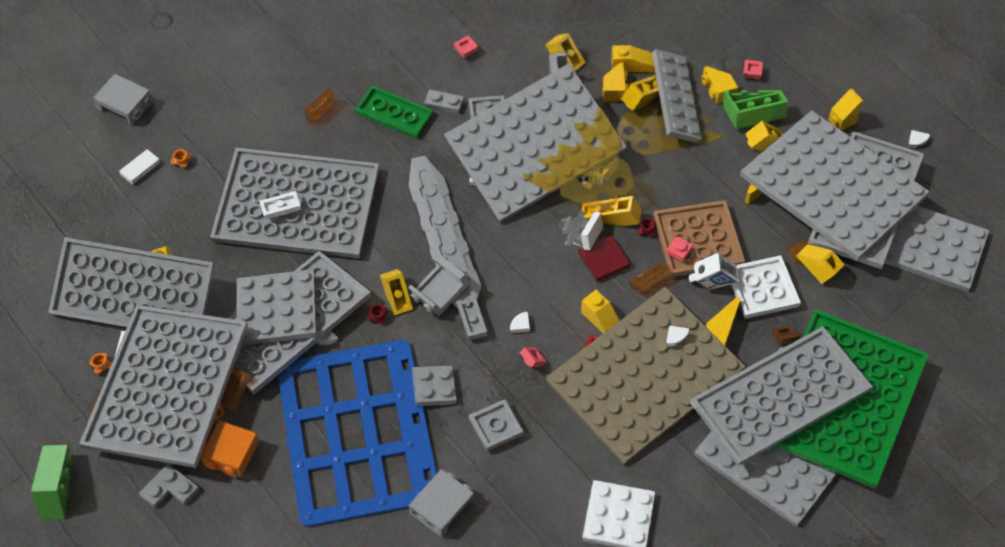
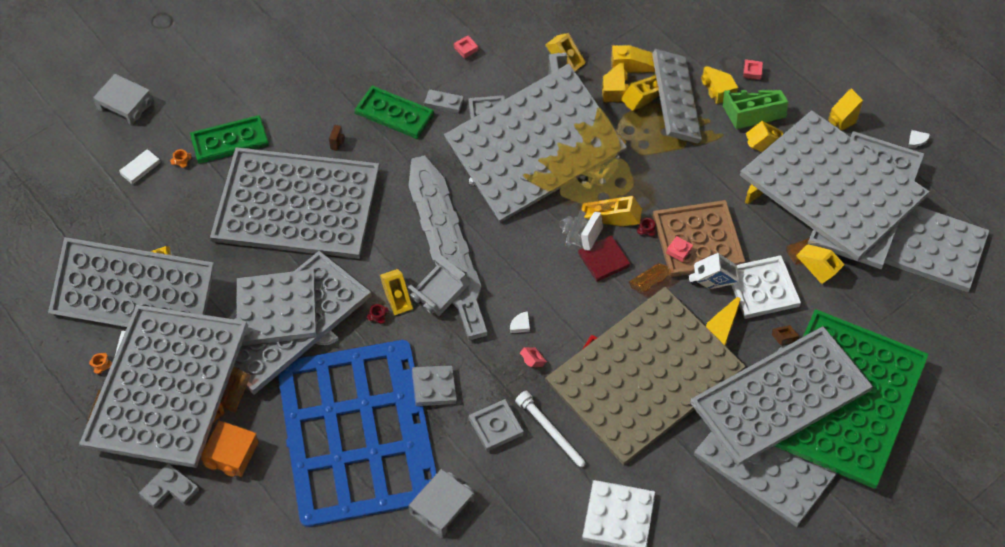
(52, 482): bright green wedge -> none
(223, 139): none -> green tile
(280, 205): white plate -> none
(319, 105): clear orange plate -> none
(336, 137): none -> reddish brown plate
(525, 401): none -> white piece
(599, 311): yellow slope -> none
(676, 335): white tile -> none

